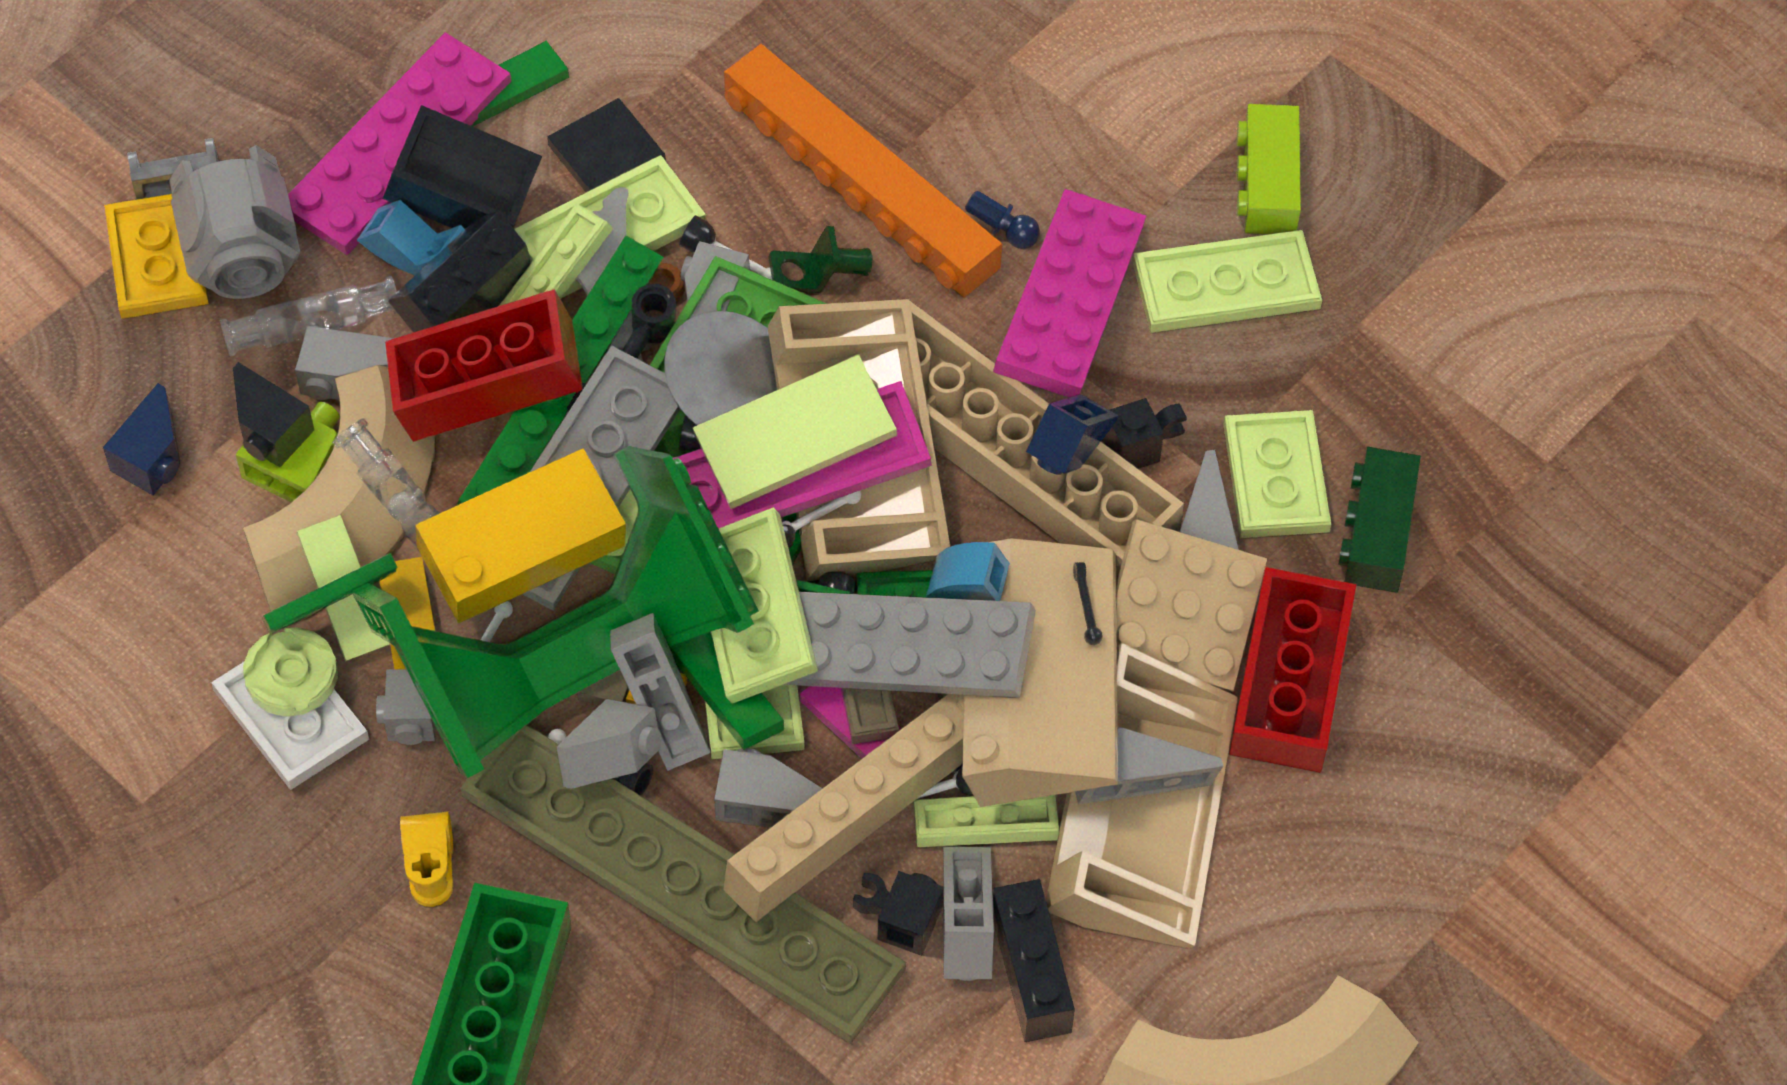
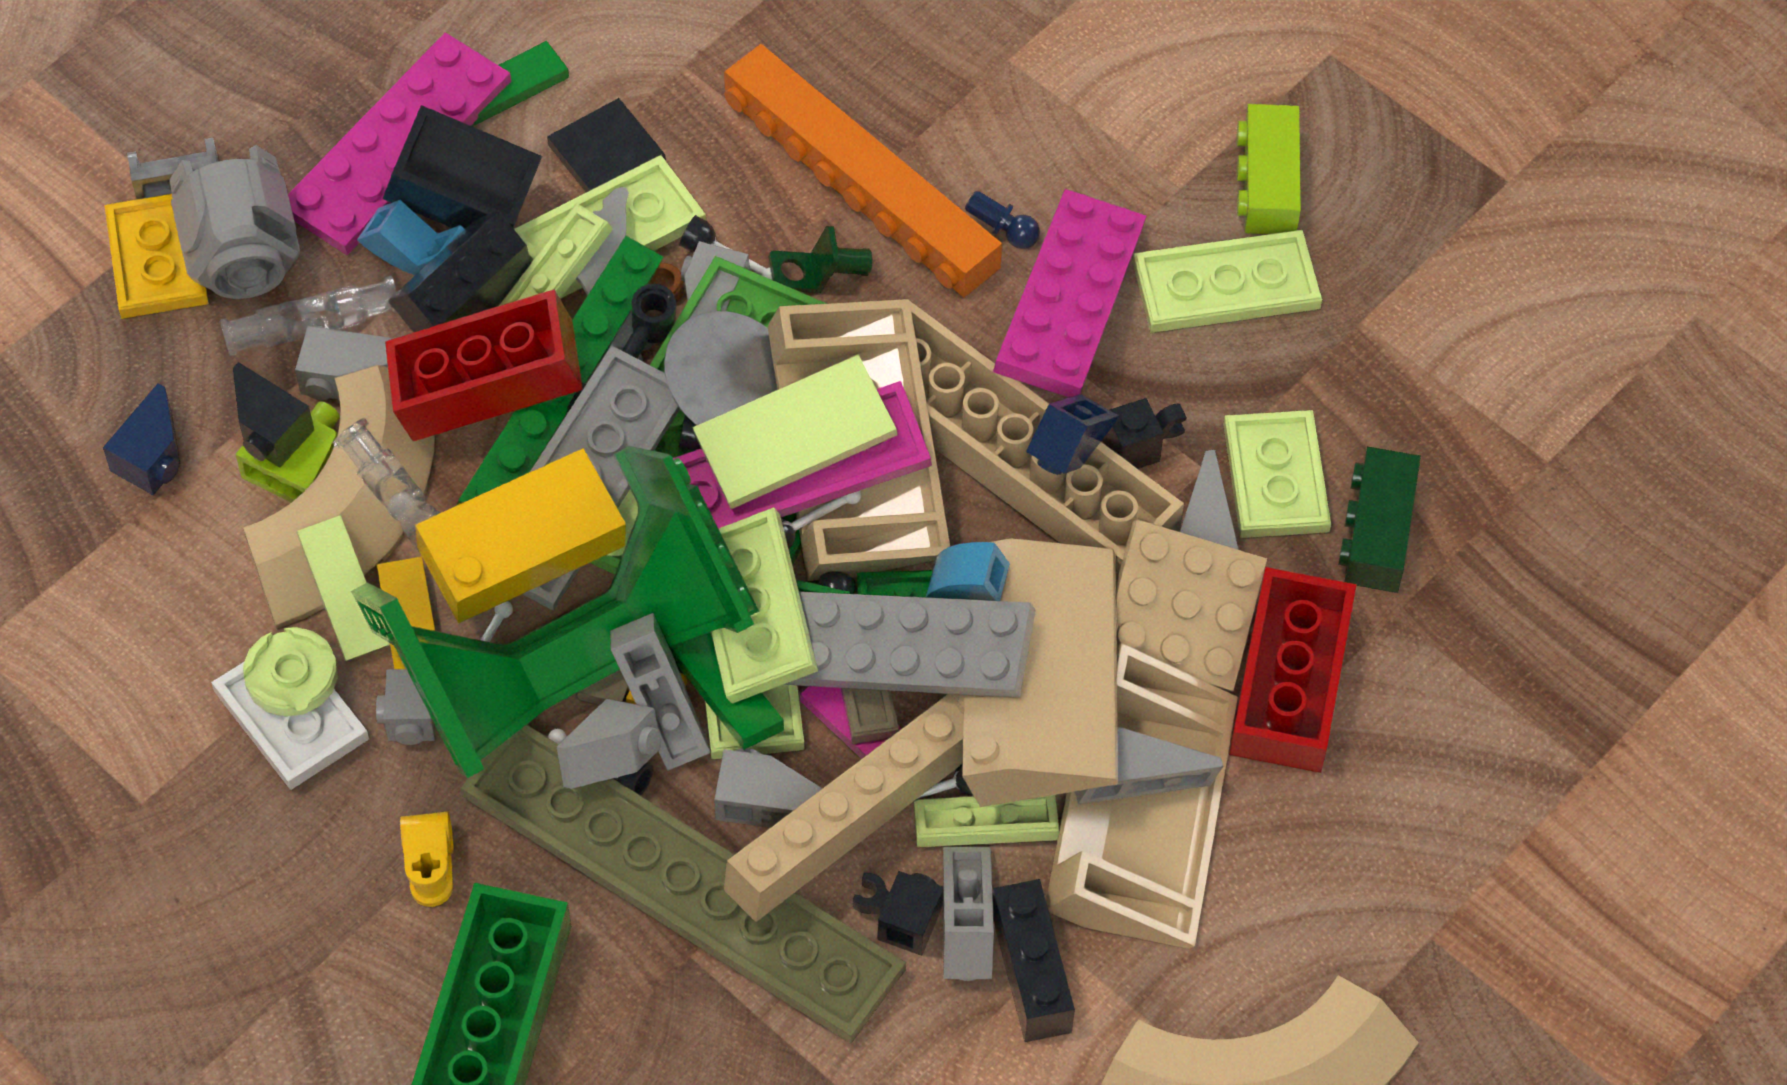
(329, 594): green tile -> none
(1093, 634): black hinge -> none

